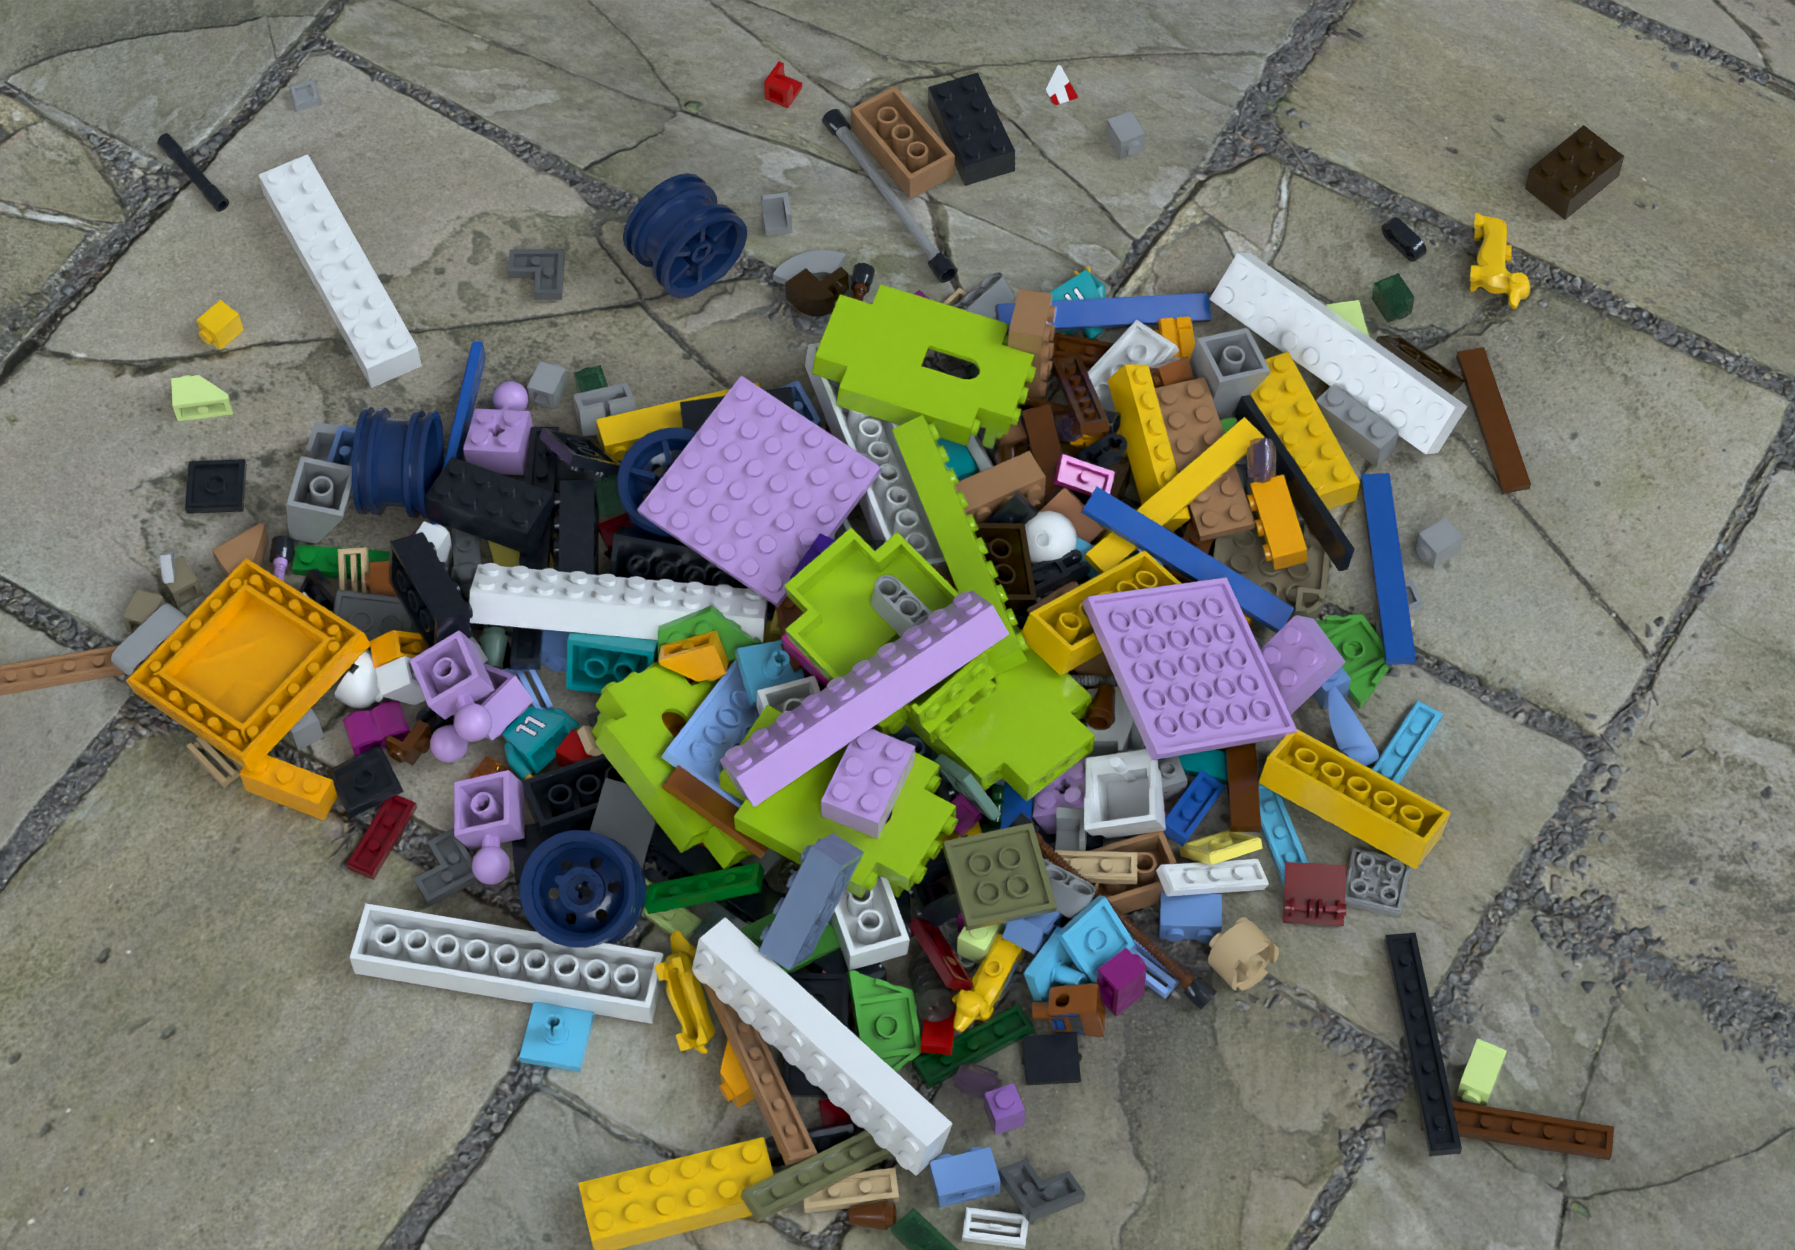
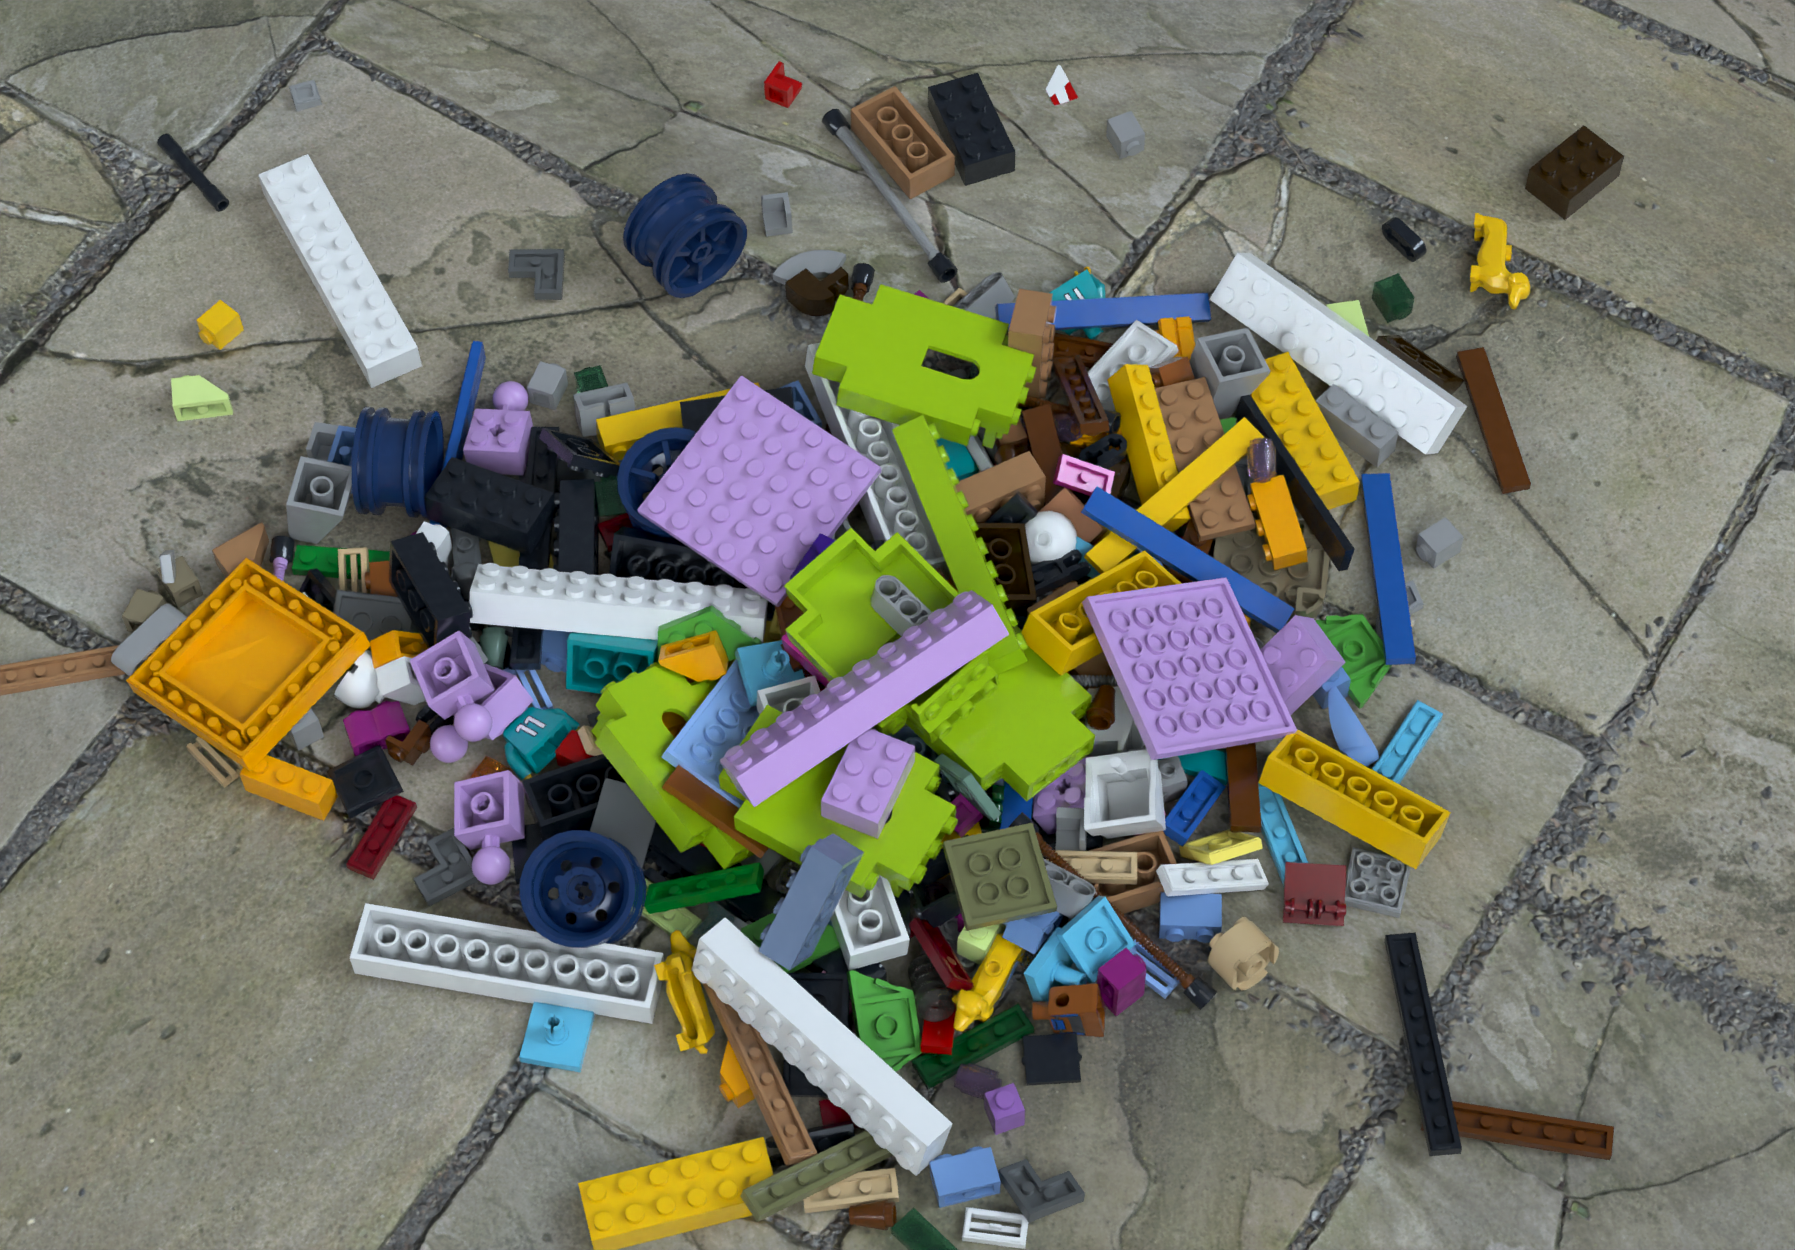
(216, 486): black plate -> none
(1481, 1073): yellowish green slope -> none

